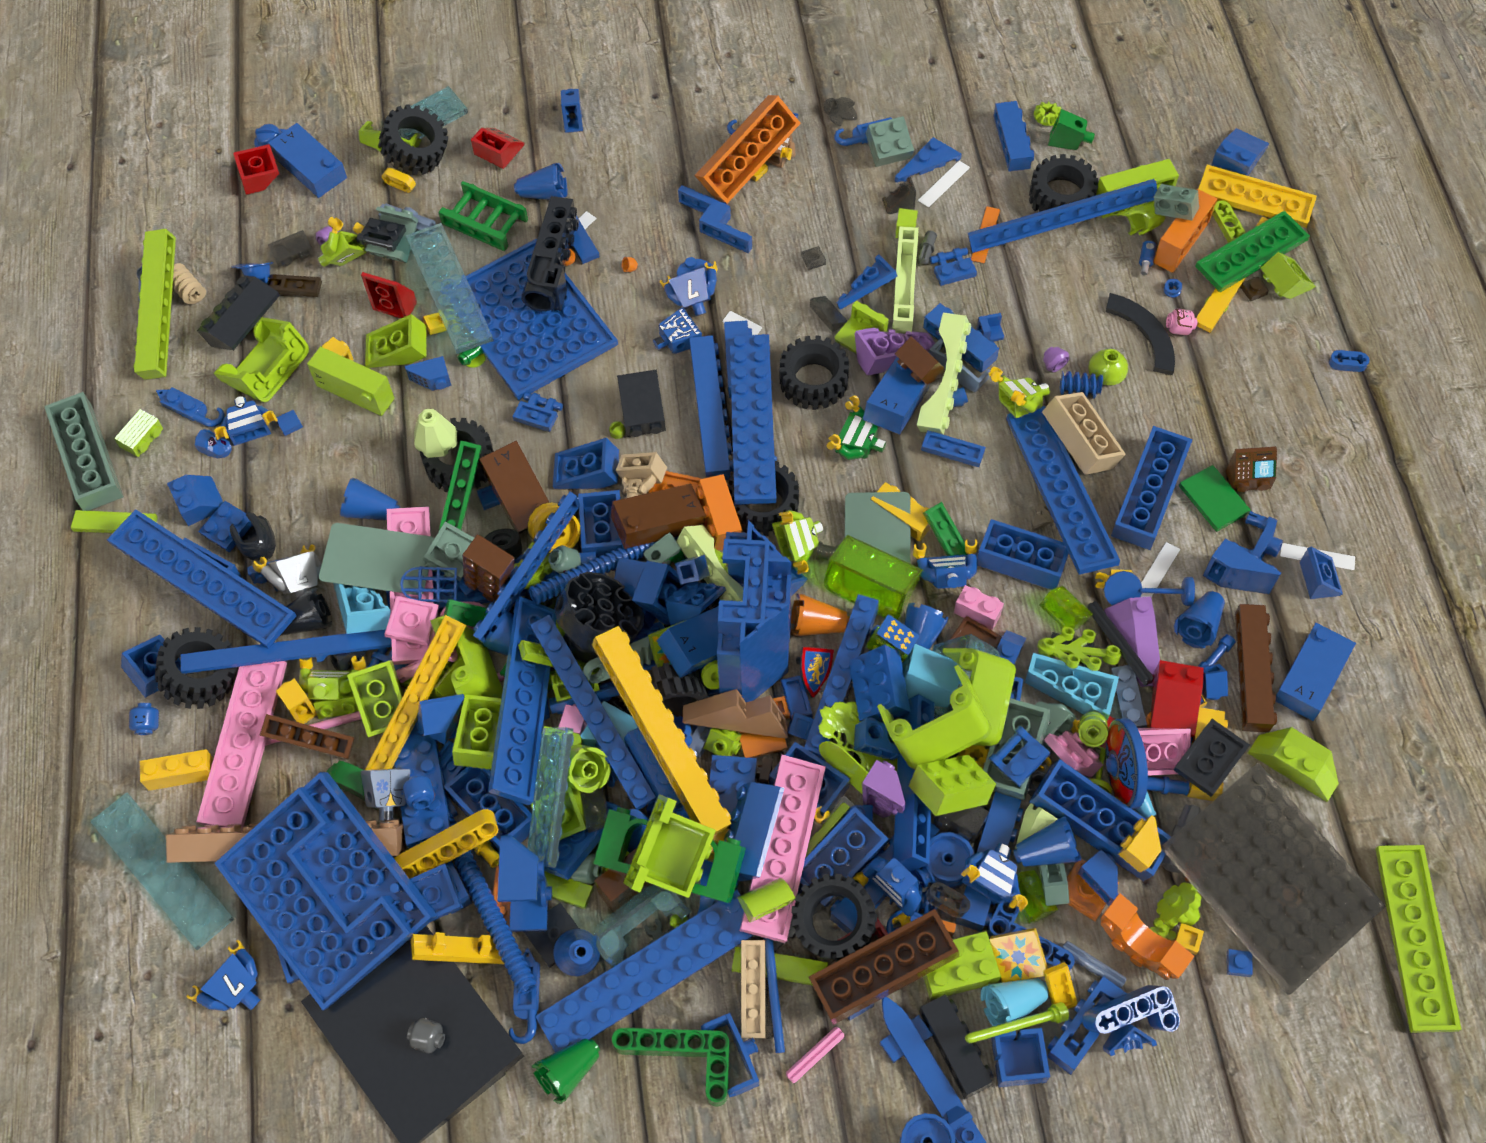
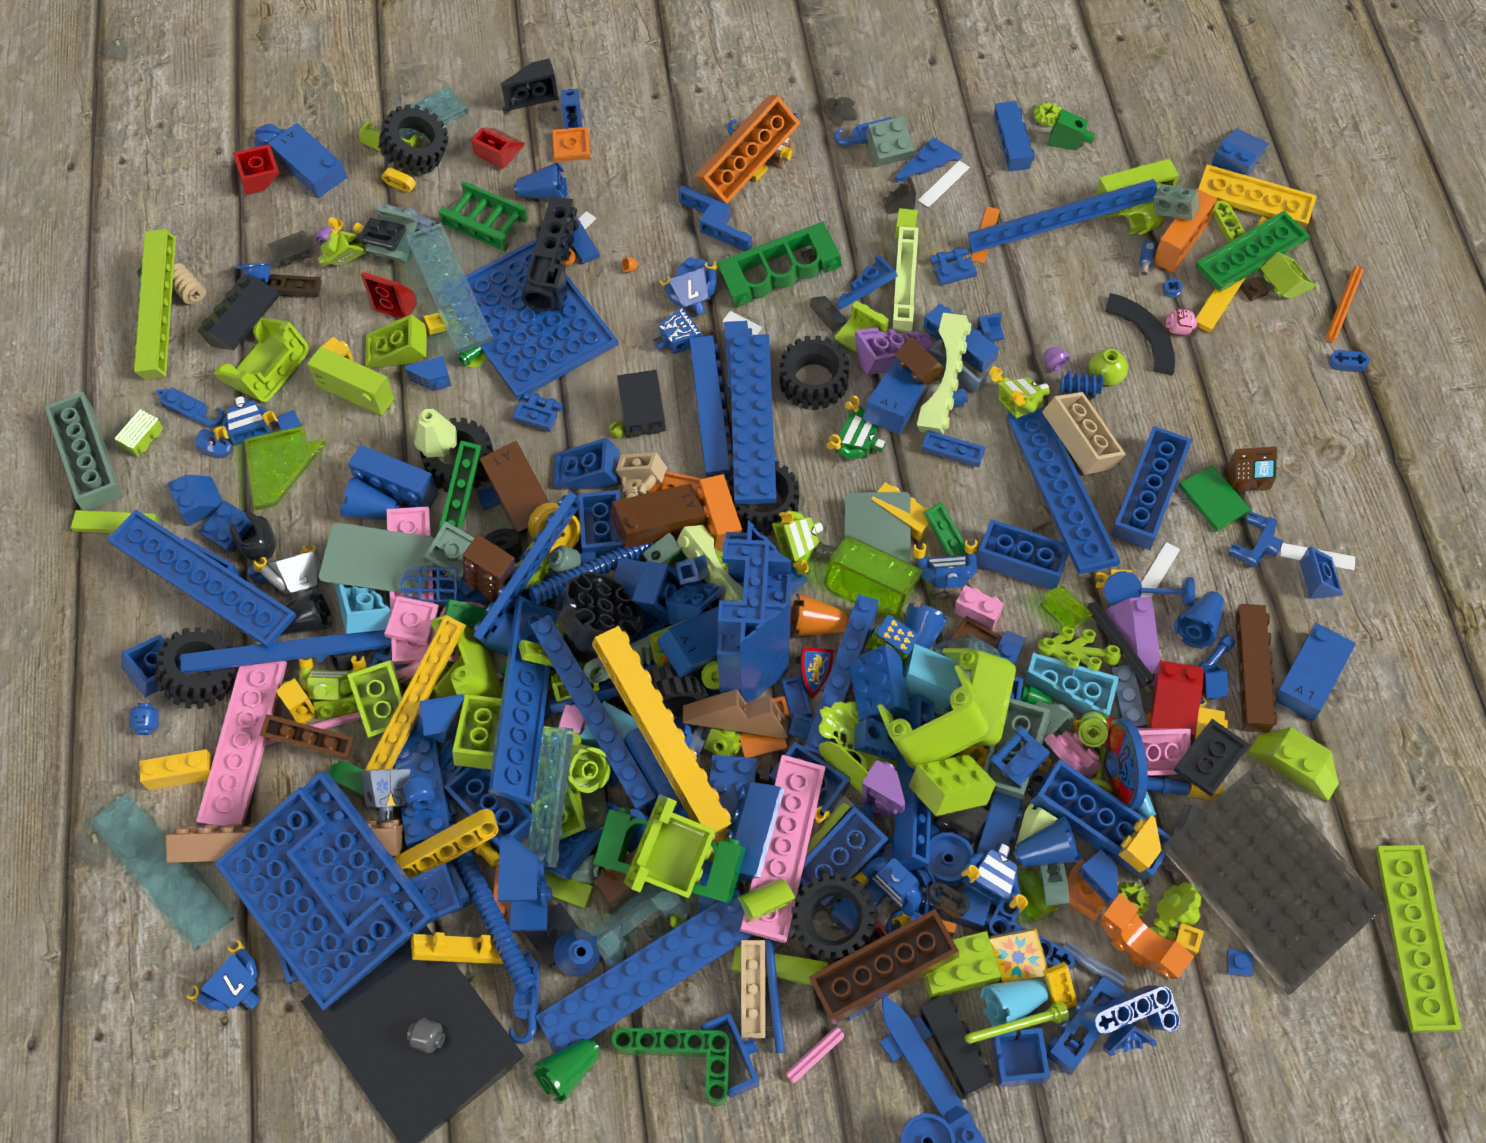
(277, 463): none -> clear neon green wing
(394, 478): none -> blue brick
(530, 86): none -> black slope
(571, 144): none -> orange tile
(816, 236): none -> green fence
(927, 247): dark grey axle -> none
(1033, 695): none -> green cone
(1061, 169): black tyre -> none
(1142, 897): none -> lime gear
(1240, 570): blue slope -> none
(1344, 304): none -> orange axle

